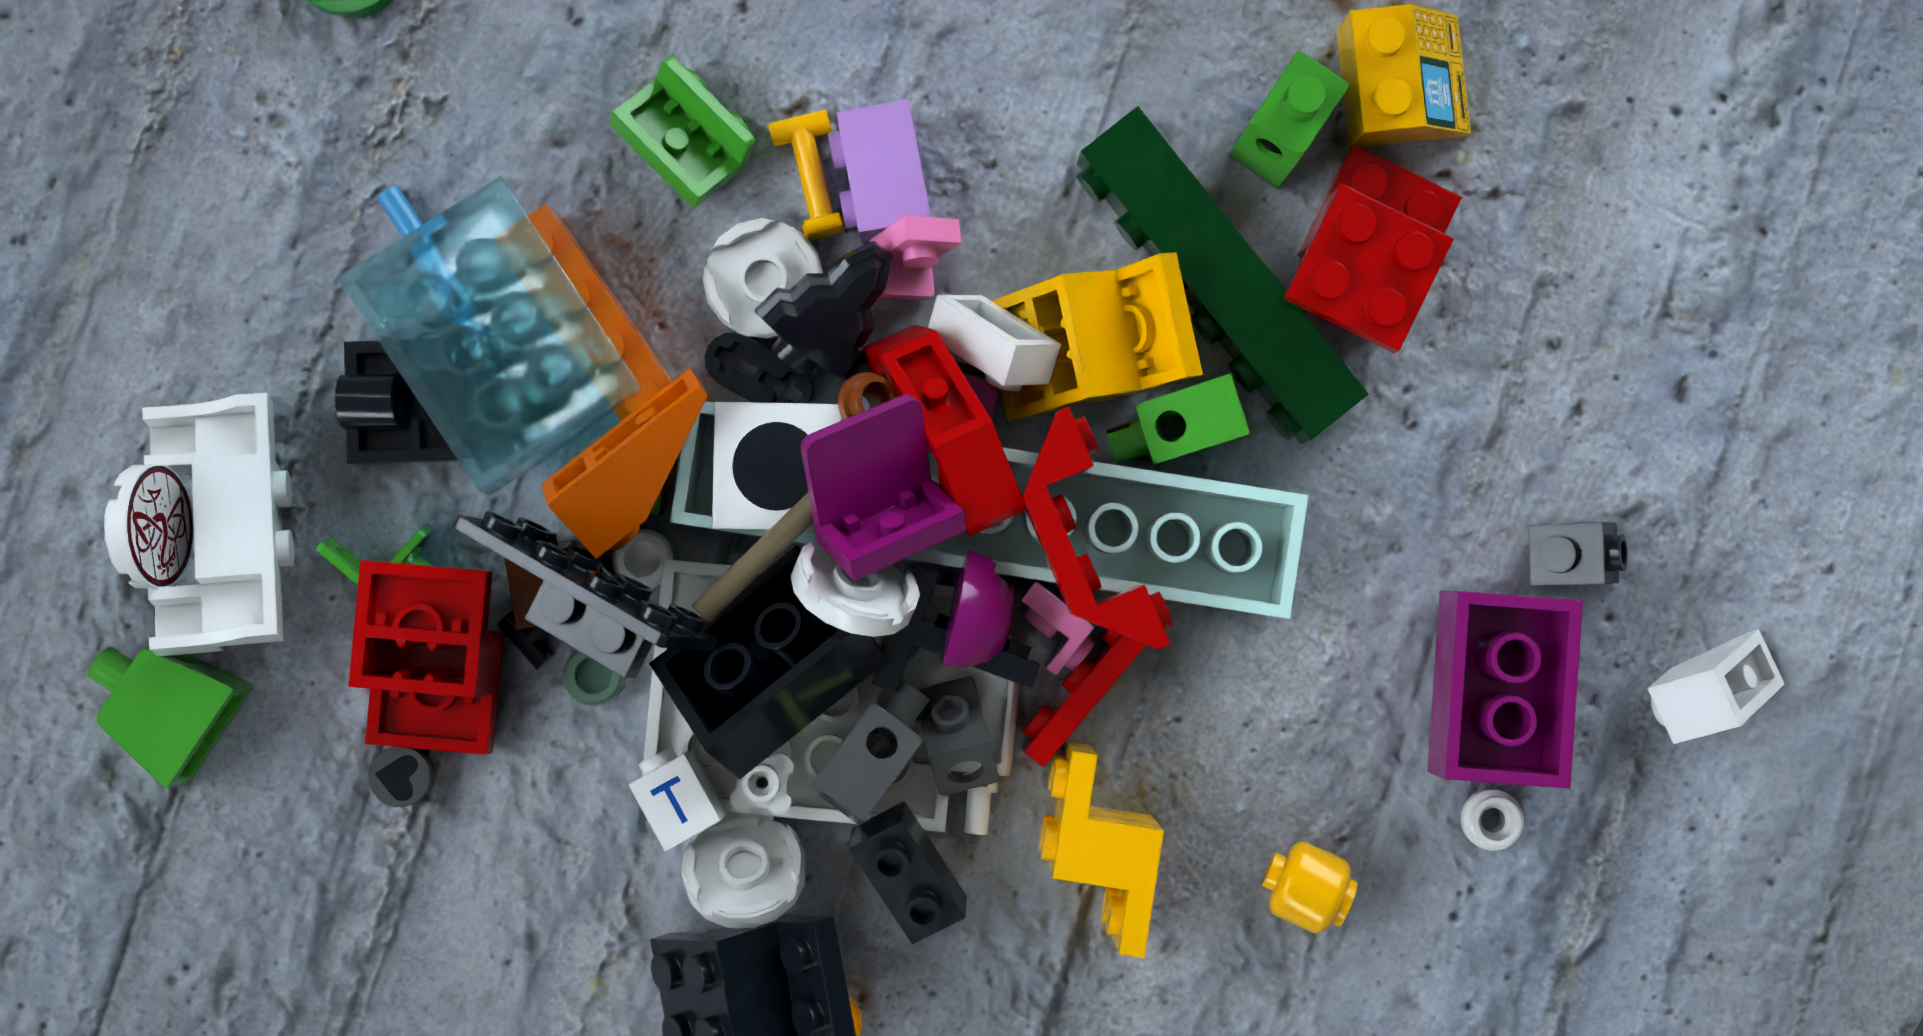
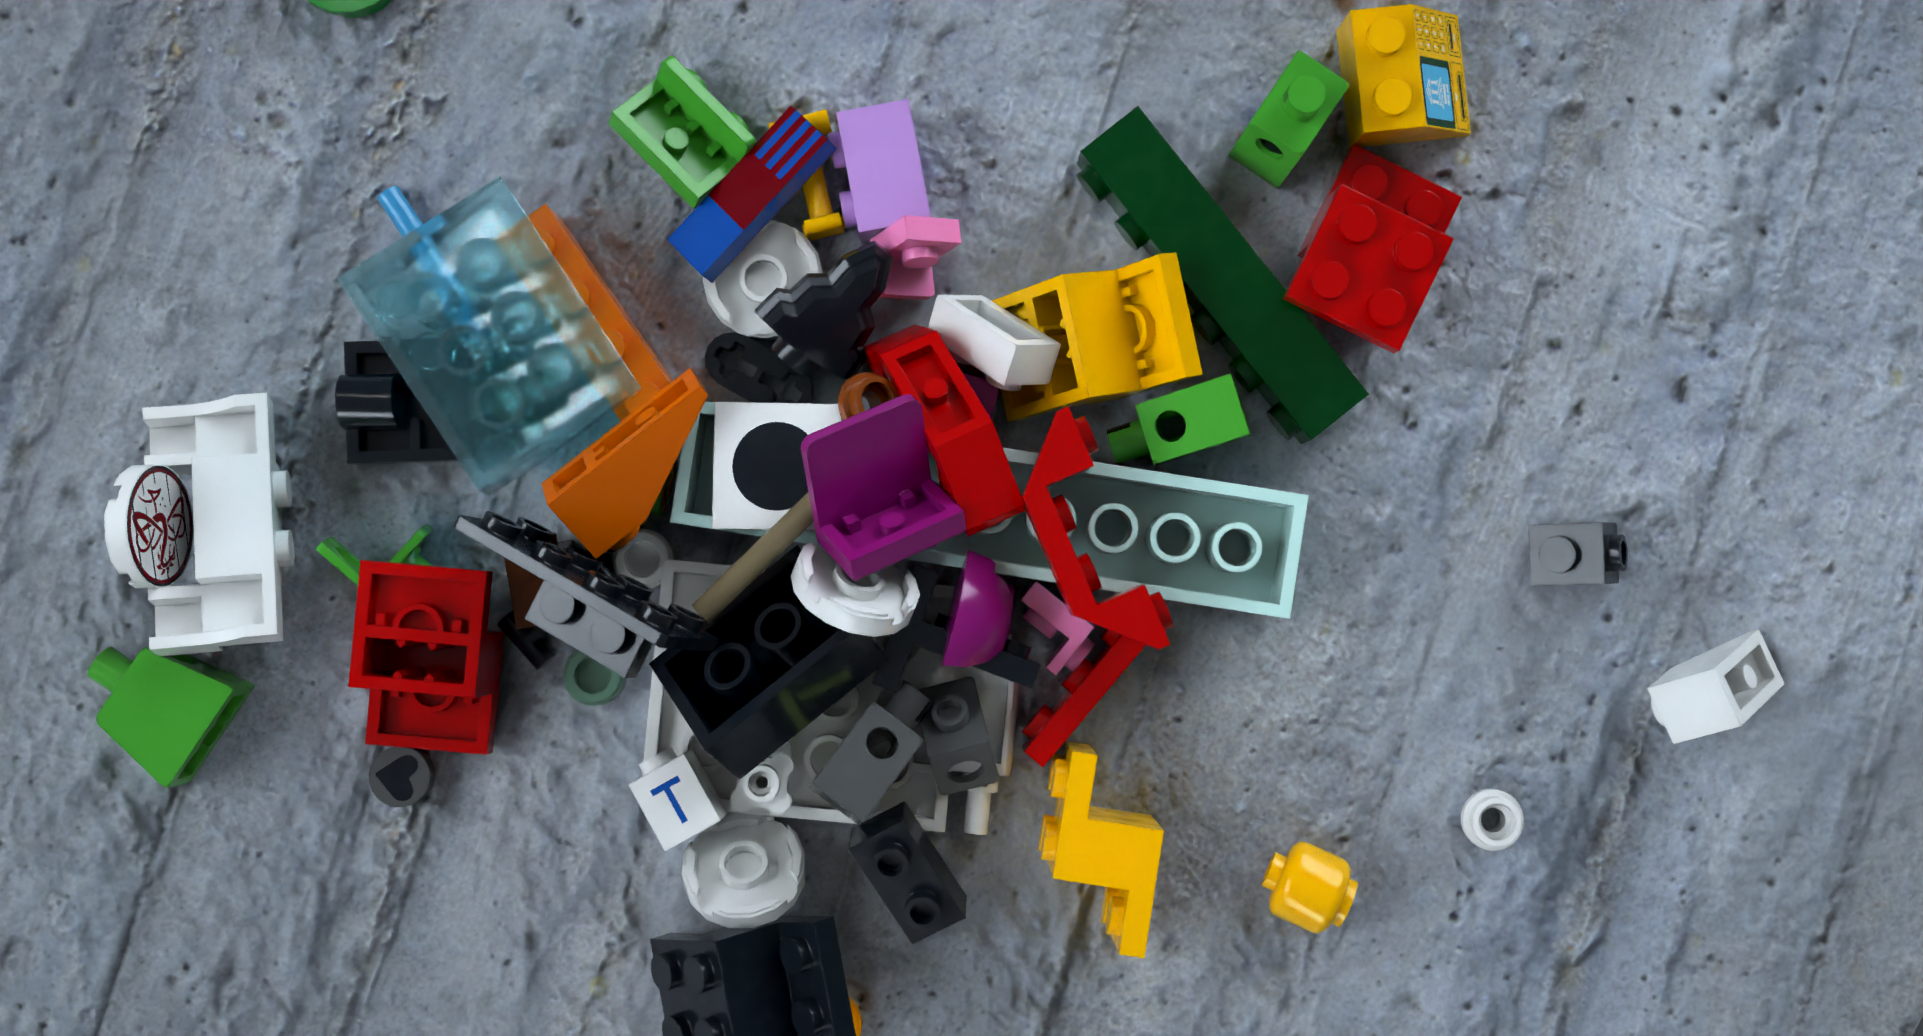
(751, 194): none -> tile
(1505, 689): magenta brick -> none

